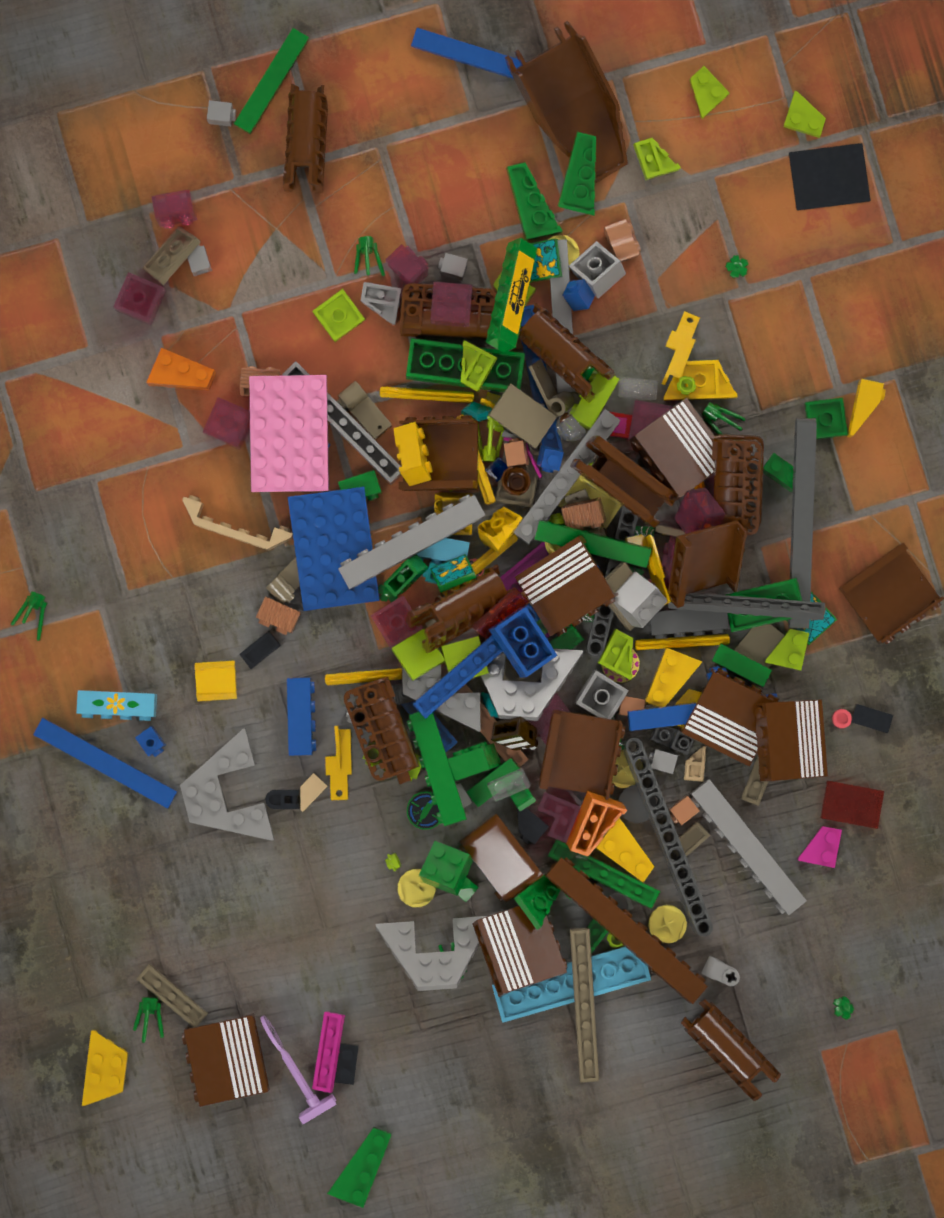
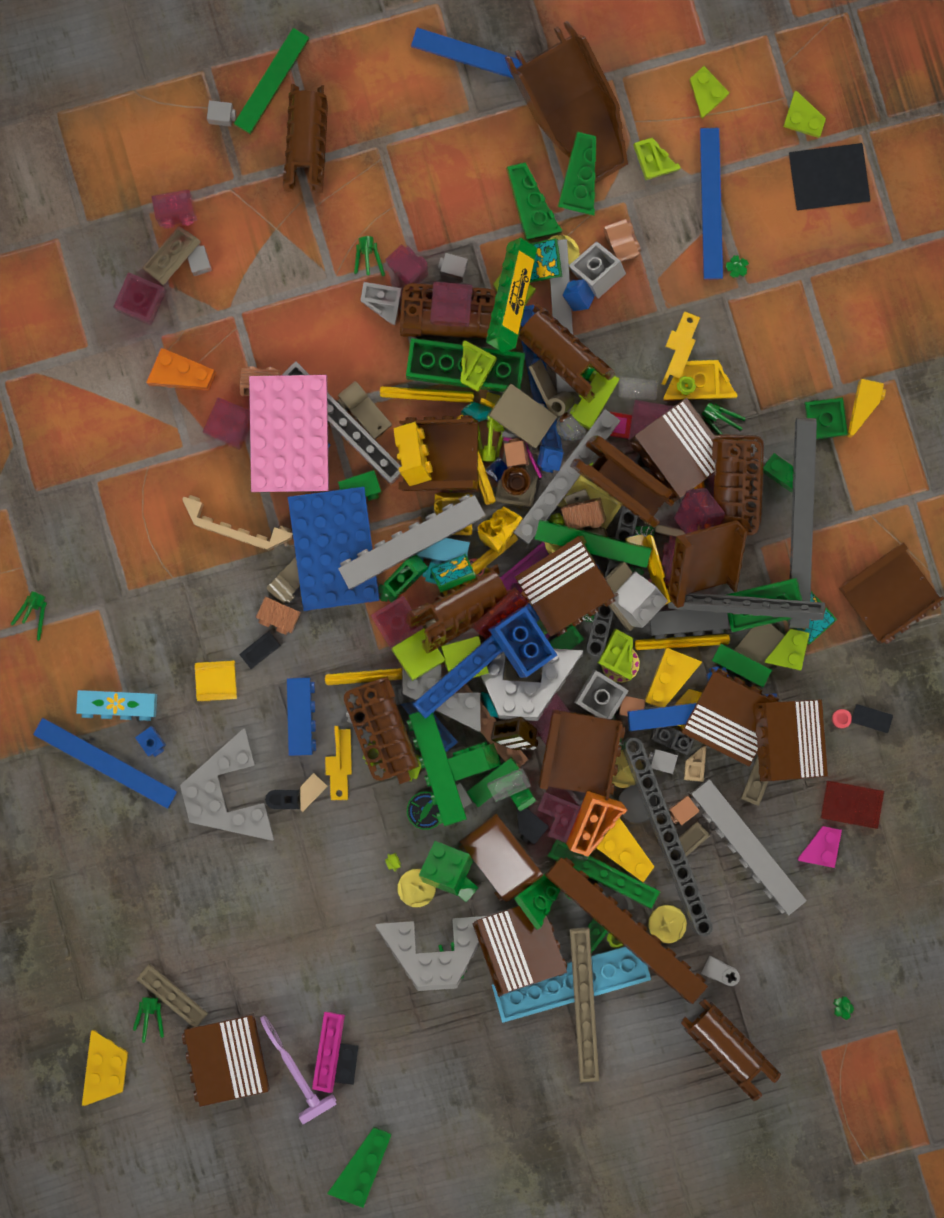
(338, 315): lime tile -> none
(711, 203): none -> blue tile

